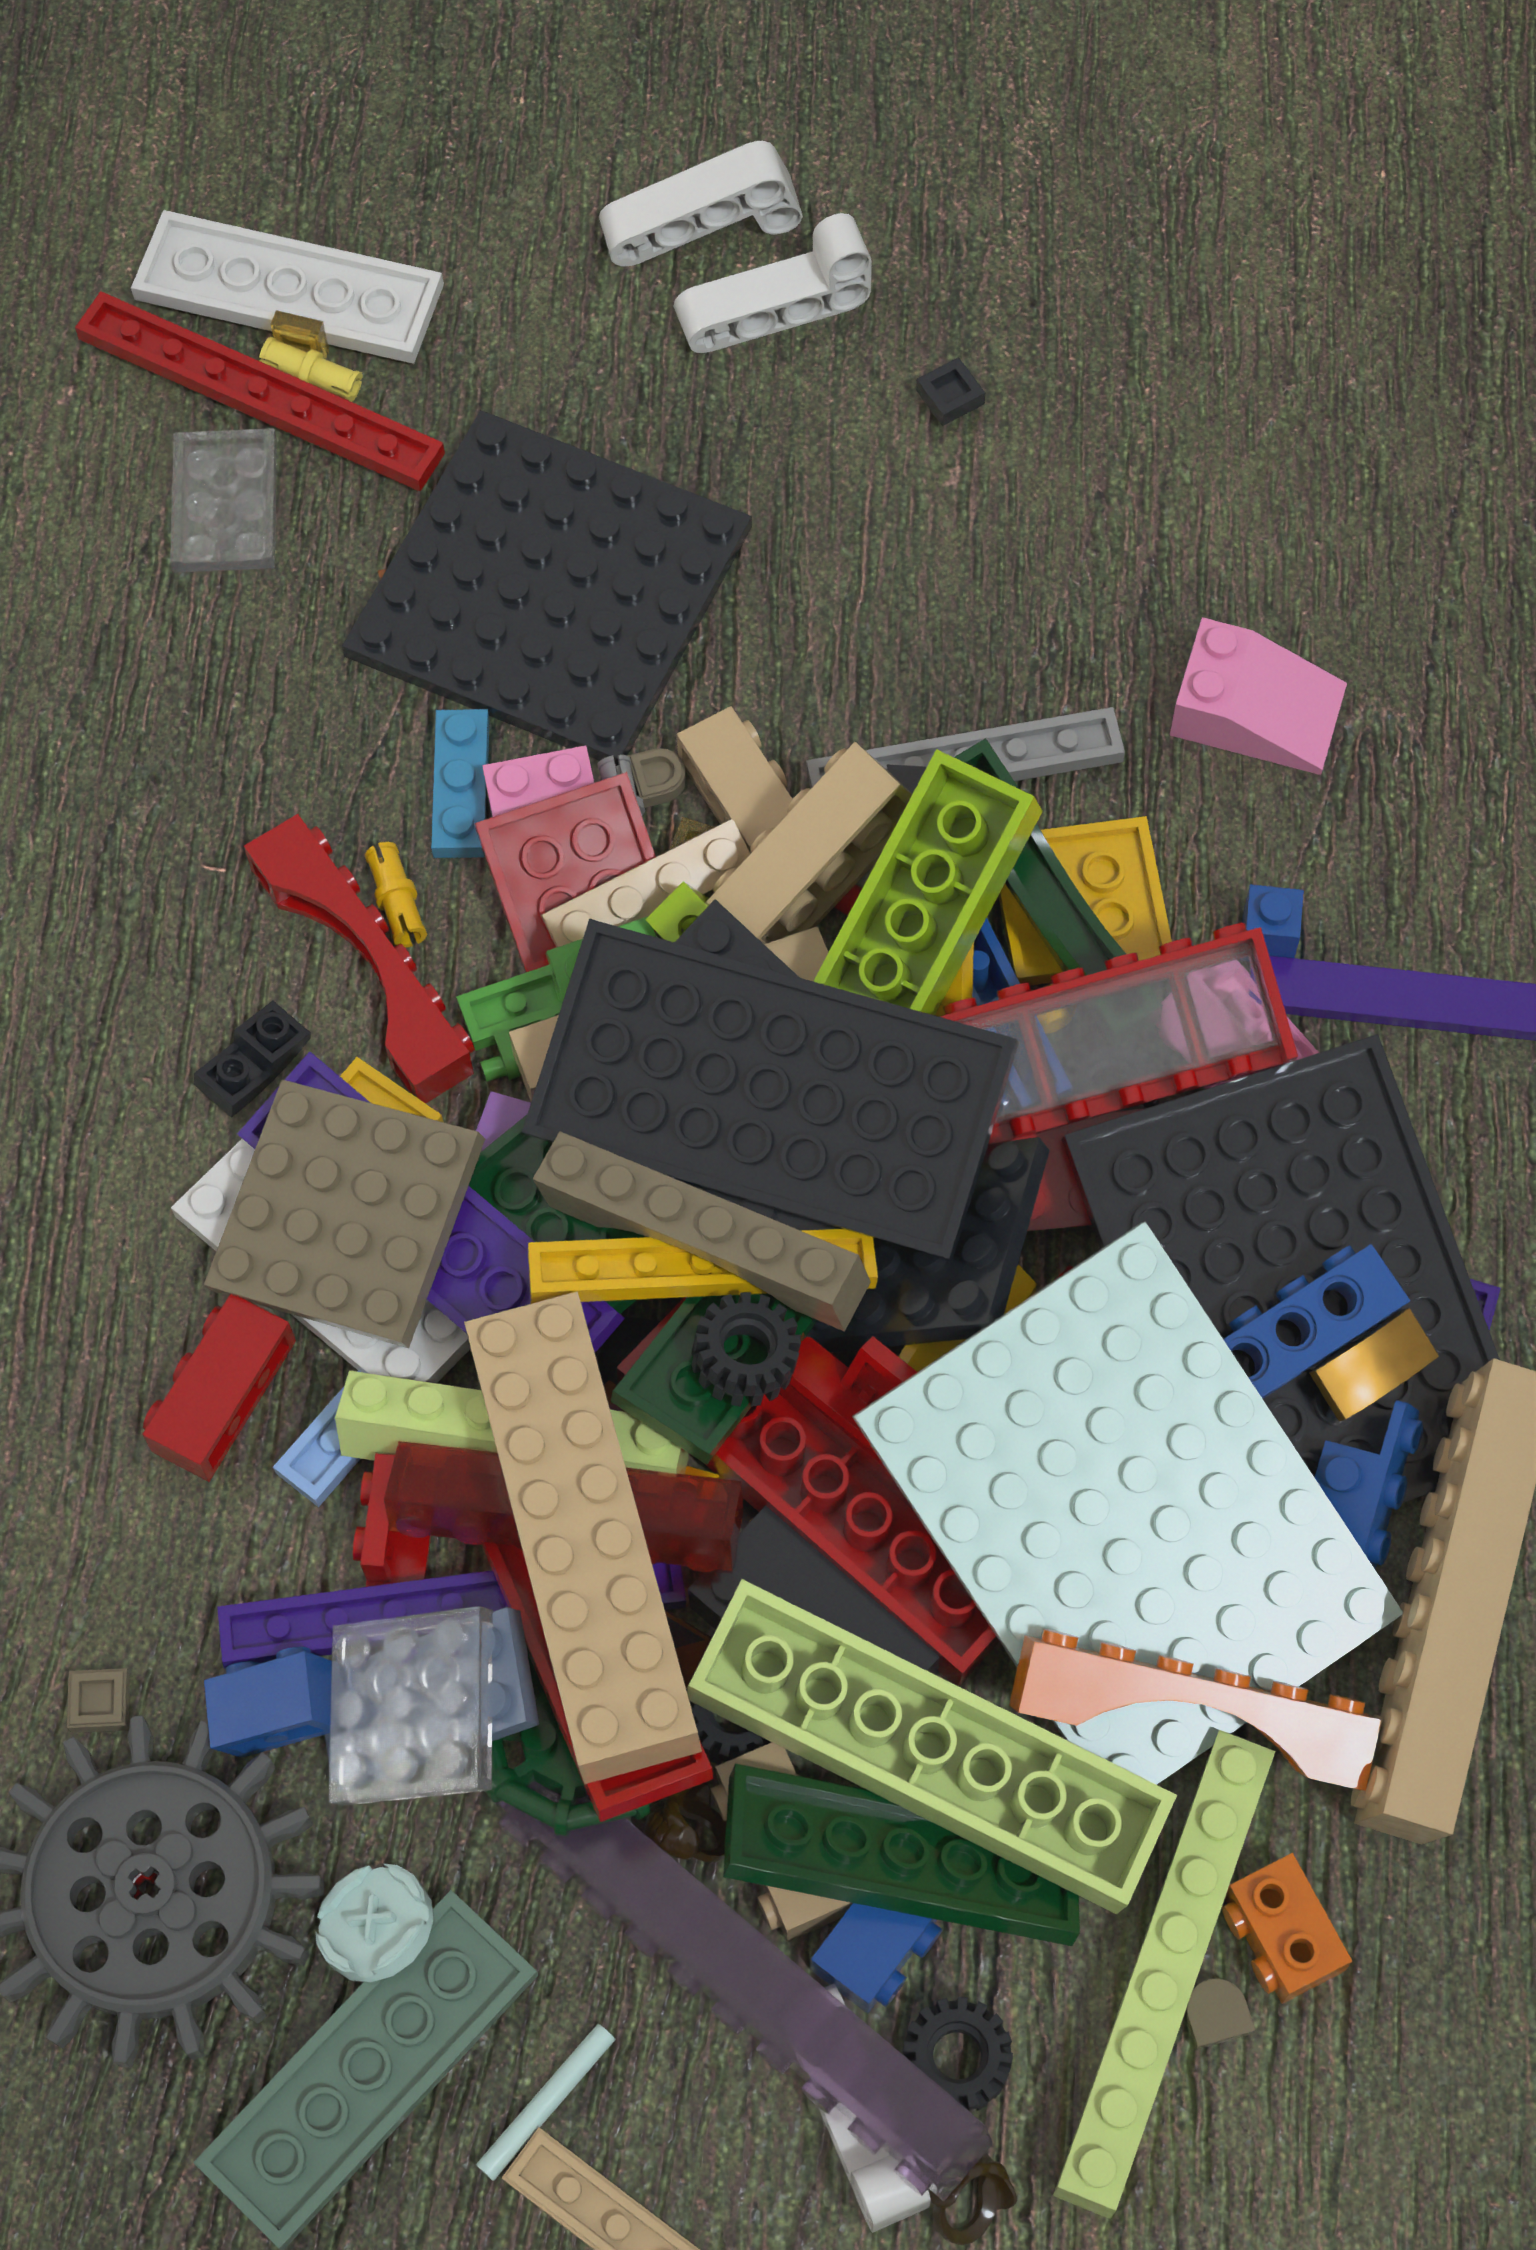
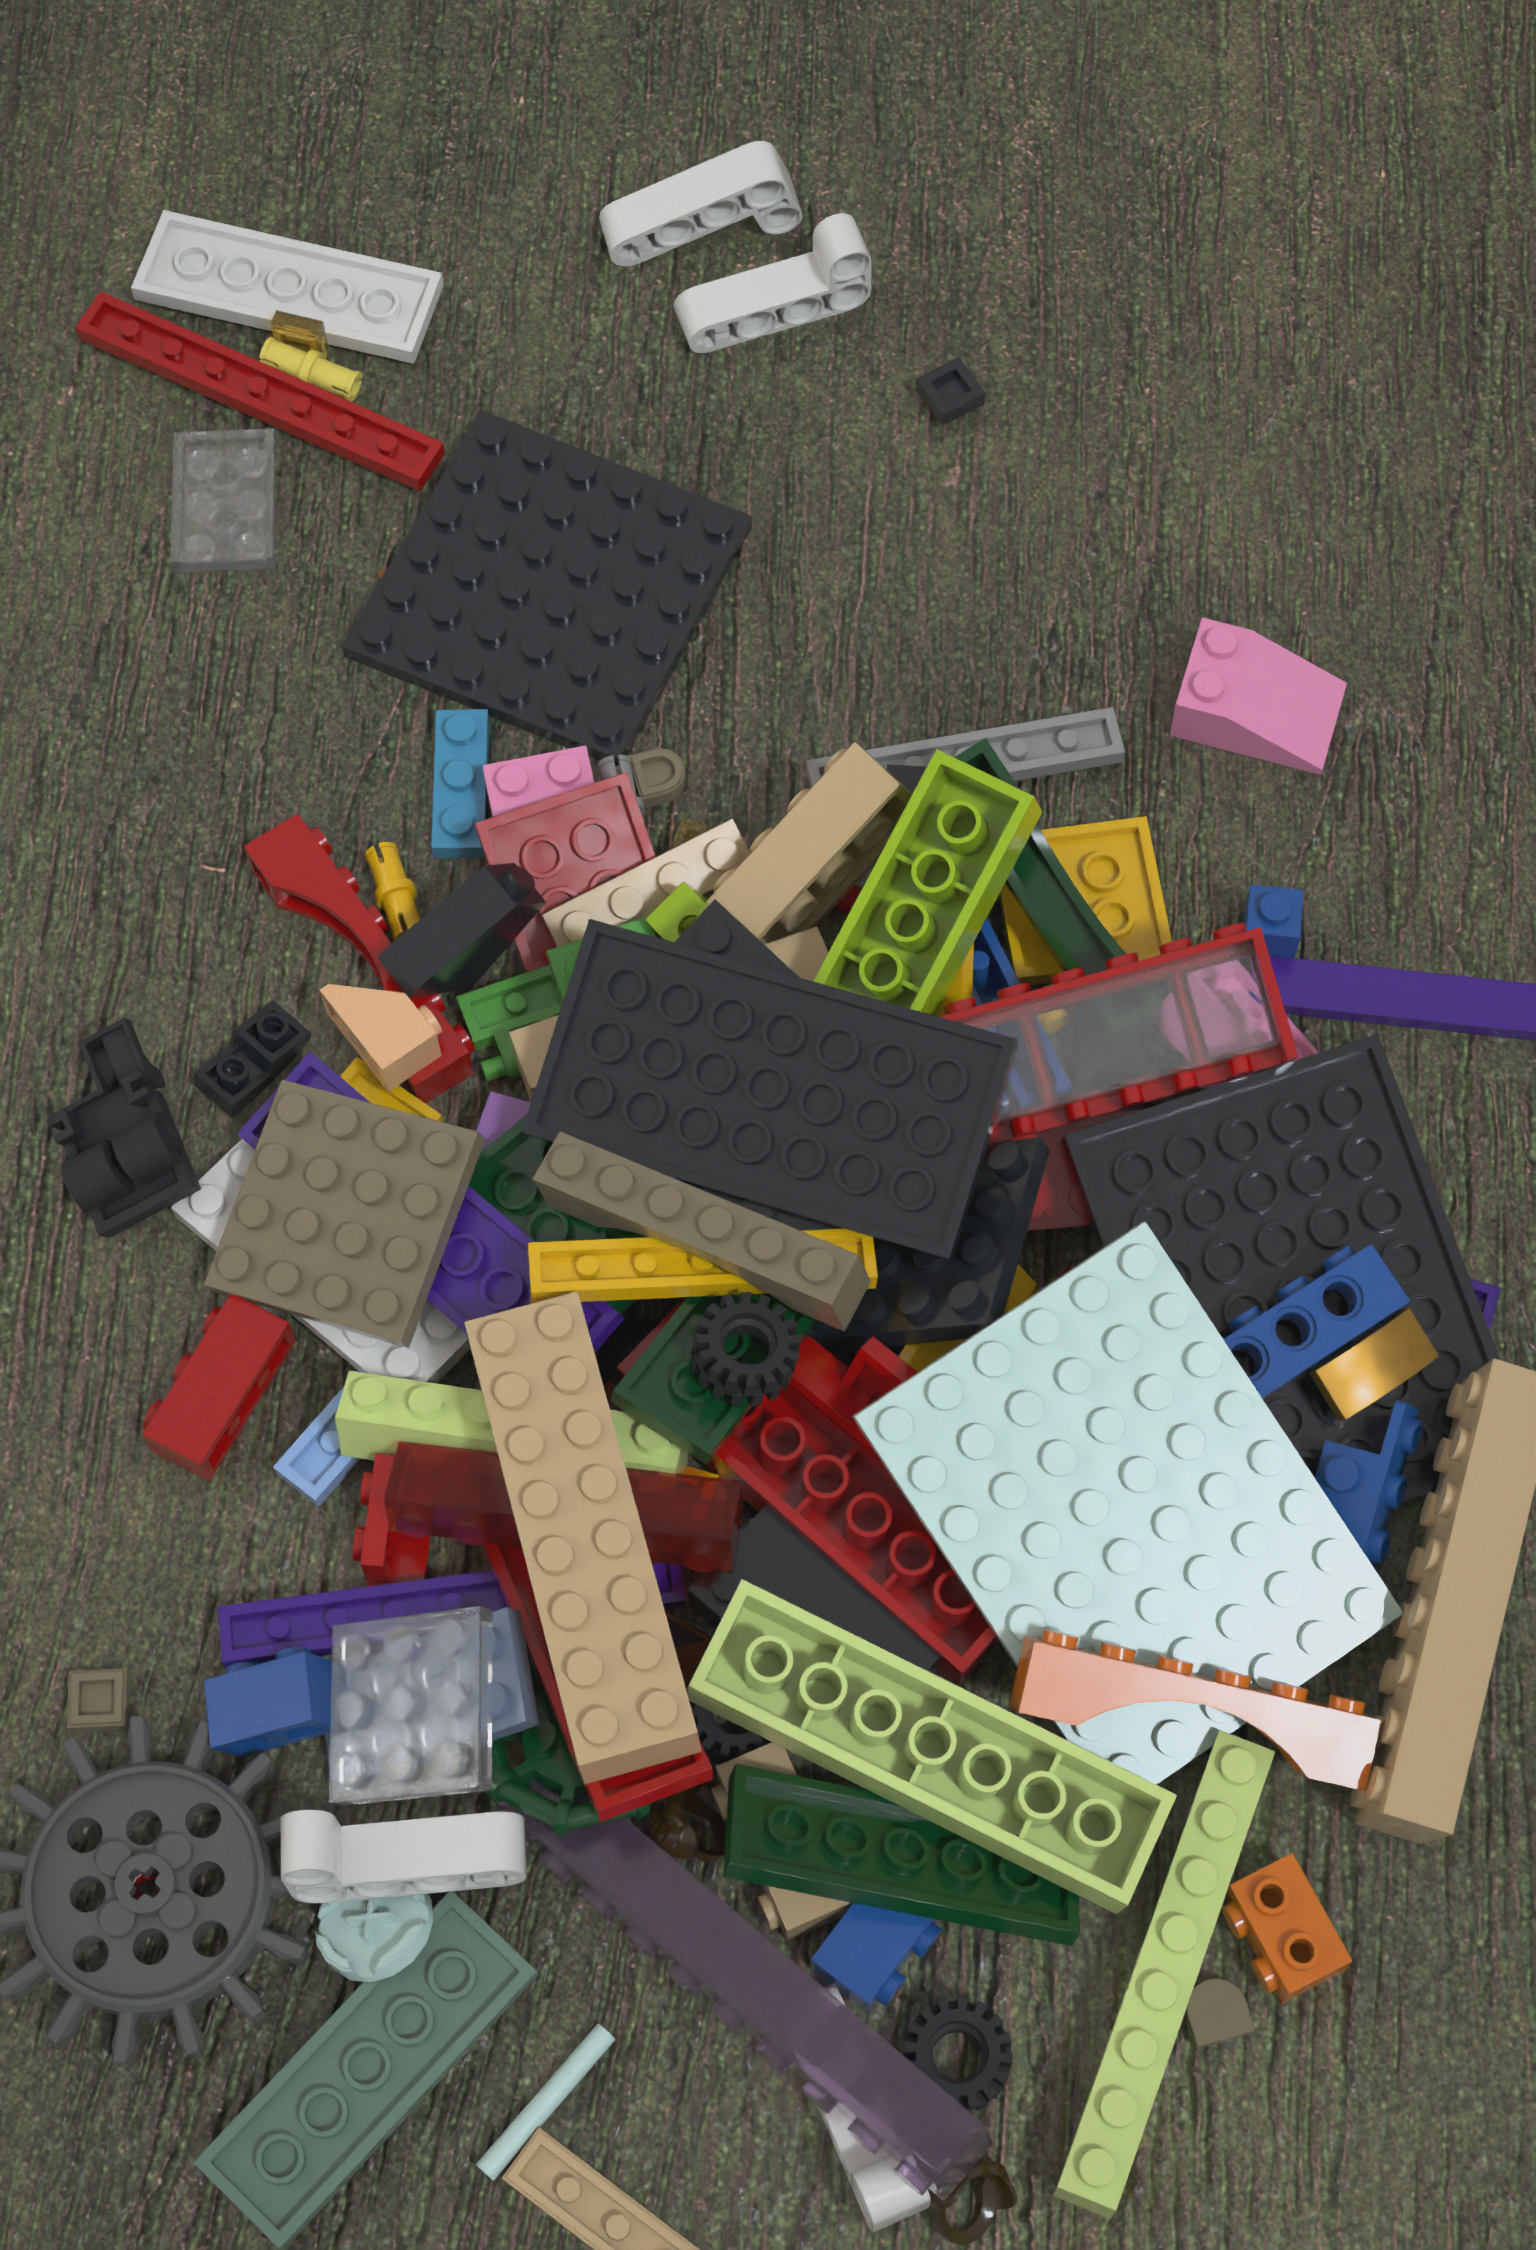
(122, 1137): none -> black plate
(384, 1030): none -> light nougat slope
(399, 1857): none -> white beam
(464, 932): none -> black slope
(734, 774): tan brick -> none

